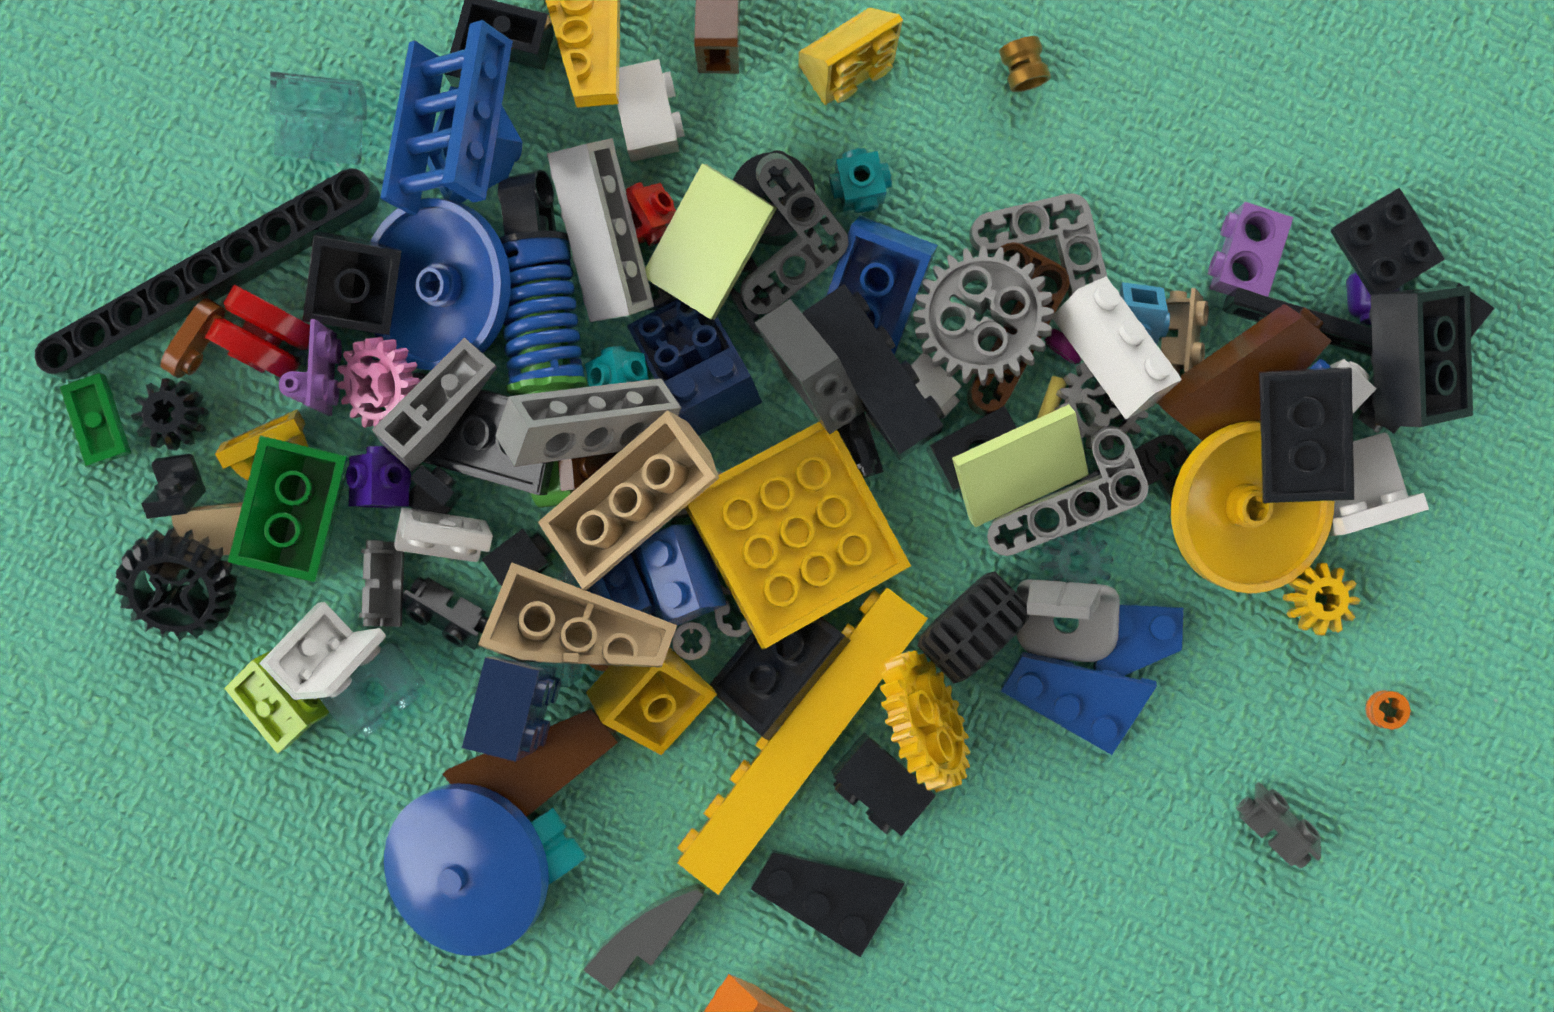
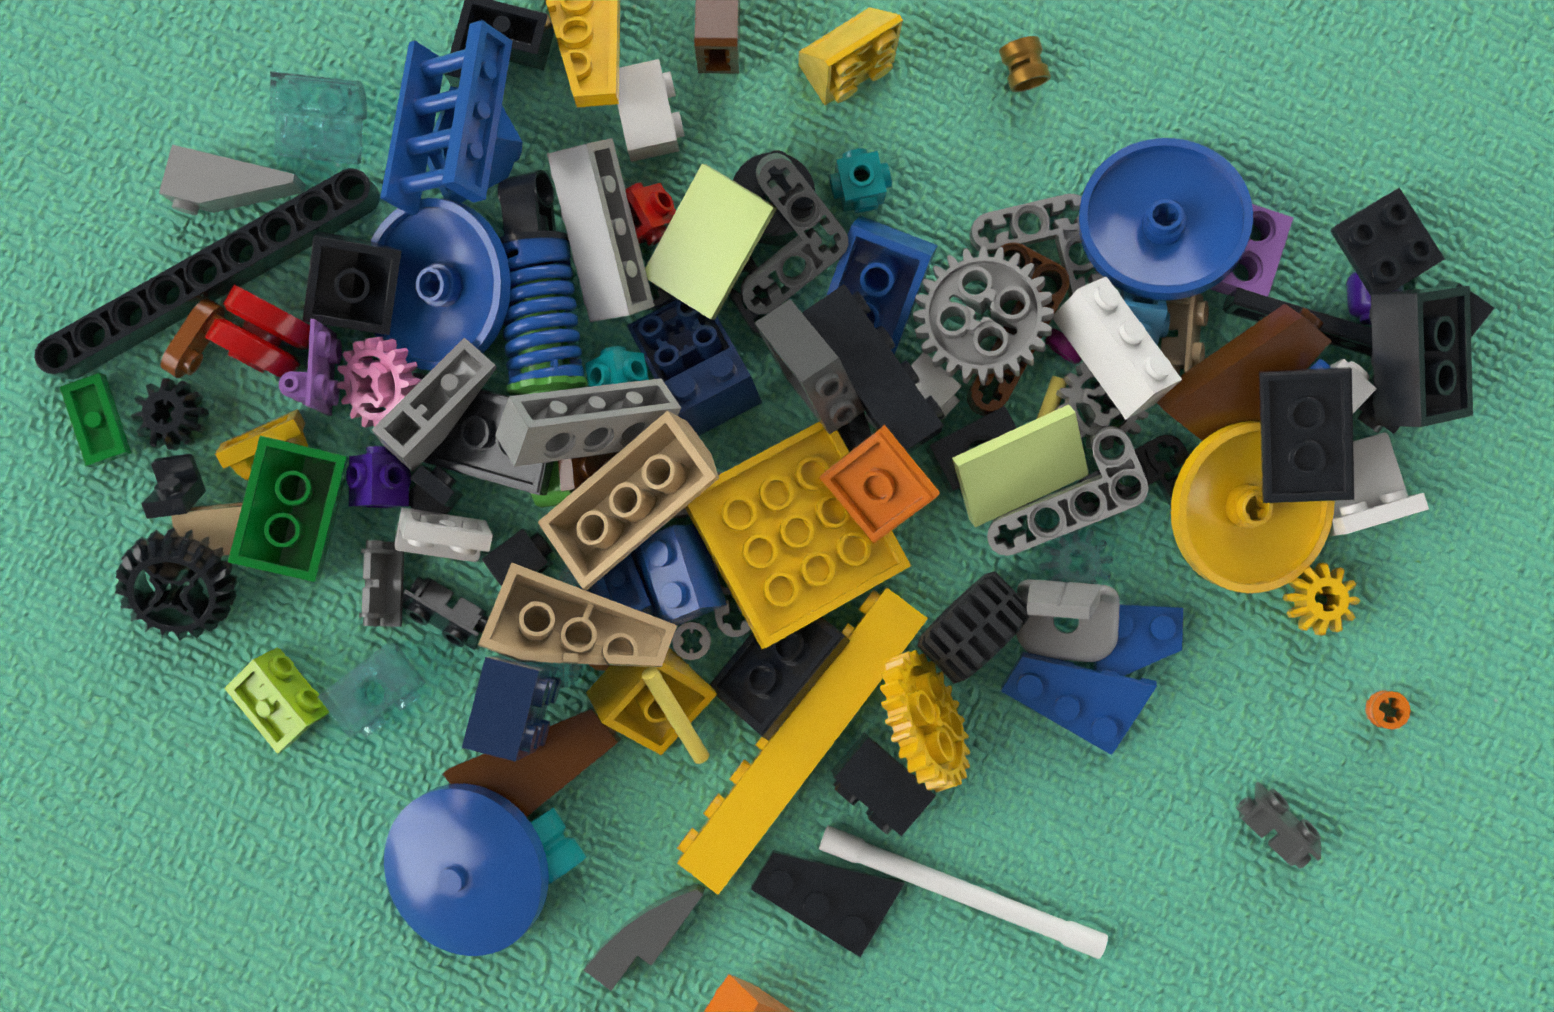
(219, 183): none -> light grey slope
(320, 655): white bracket -> none
(675, 715): none -> light yellow bar
(879, 484): none -> orange tile
(1067, 932): none -> white piece
(1165, 219): none -> blue dish

